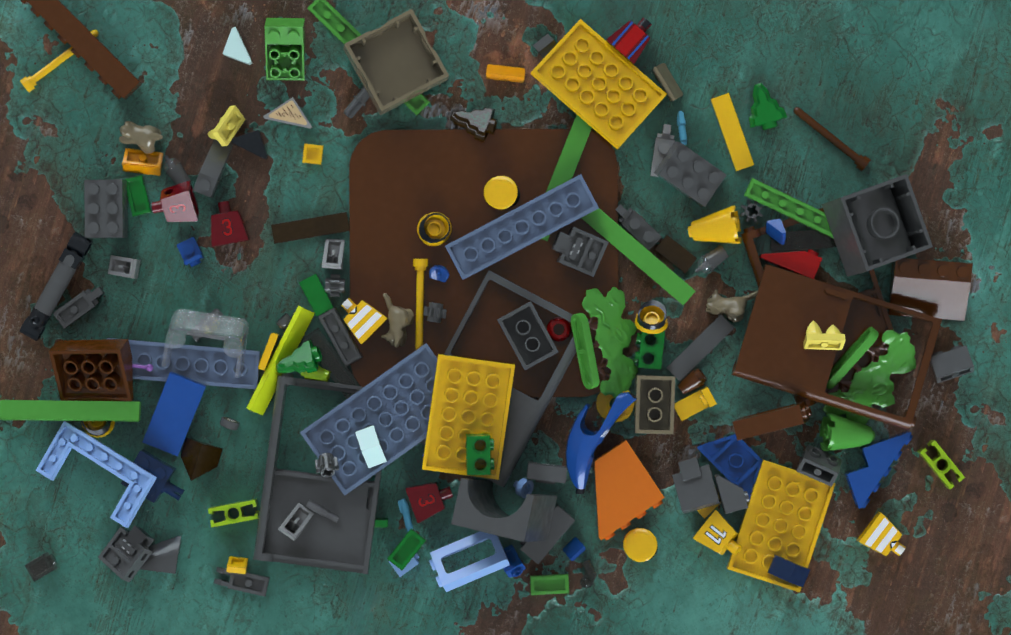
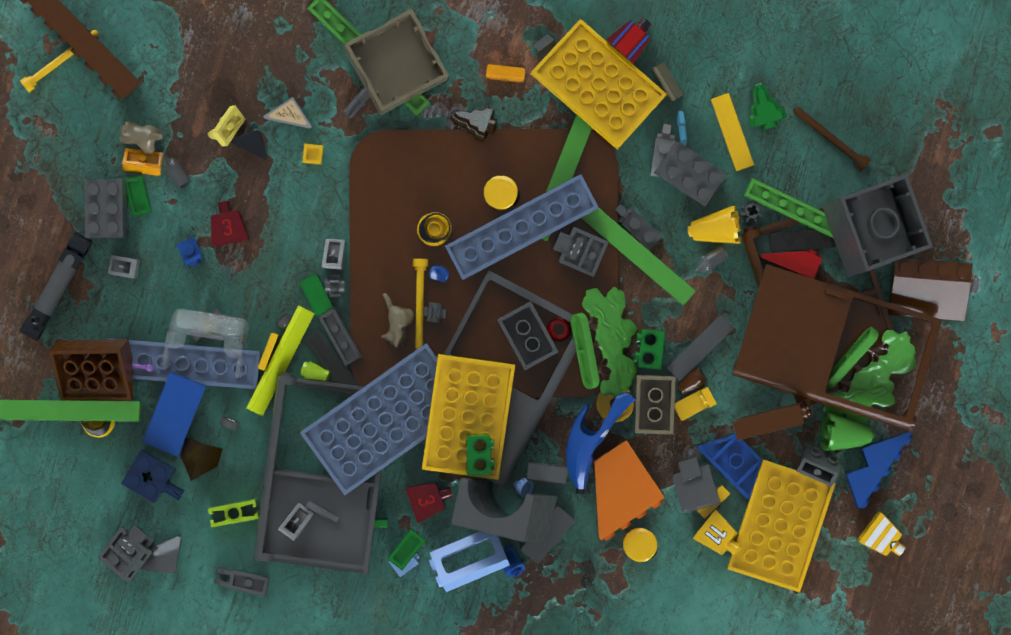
(41, 566): clear smoke brick -> none
(78, 307): dark grey hinge -> none
(139, 480): light blue plate -> none
(178, 203): torso -> none
(212, 169): dark grey slope -> none
(236, 49): light aqua slope -> none
(237, 565): yellow tile -> none
(285, 48): bright green slope -> none
(302, 359): green rock -> none
(310, 227): dark brown tile -> none
(326, 465): dark grey gear -> none
(362, 319): torso -> none
(370, 446): light aqua slope -> none
(405, 510): medium azure piece -> none
(549, 584): bright green tile -> none
(574, 548): blue slope -> none
(651, 317): piece -> none
(675, 254): dark brown tile -> none
(731, 495): dark grey slope -> none
(733, 306): dark tan animal -> none
(776, 230): blue slope -> none
(788, 571): dark blue slope -> none
(817, 340): light yellow tile -> none
(933, 464): lime piece -> none
(951, 363): dark grey brick -> none

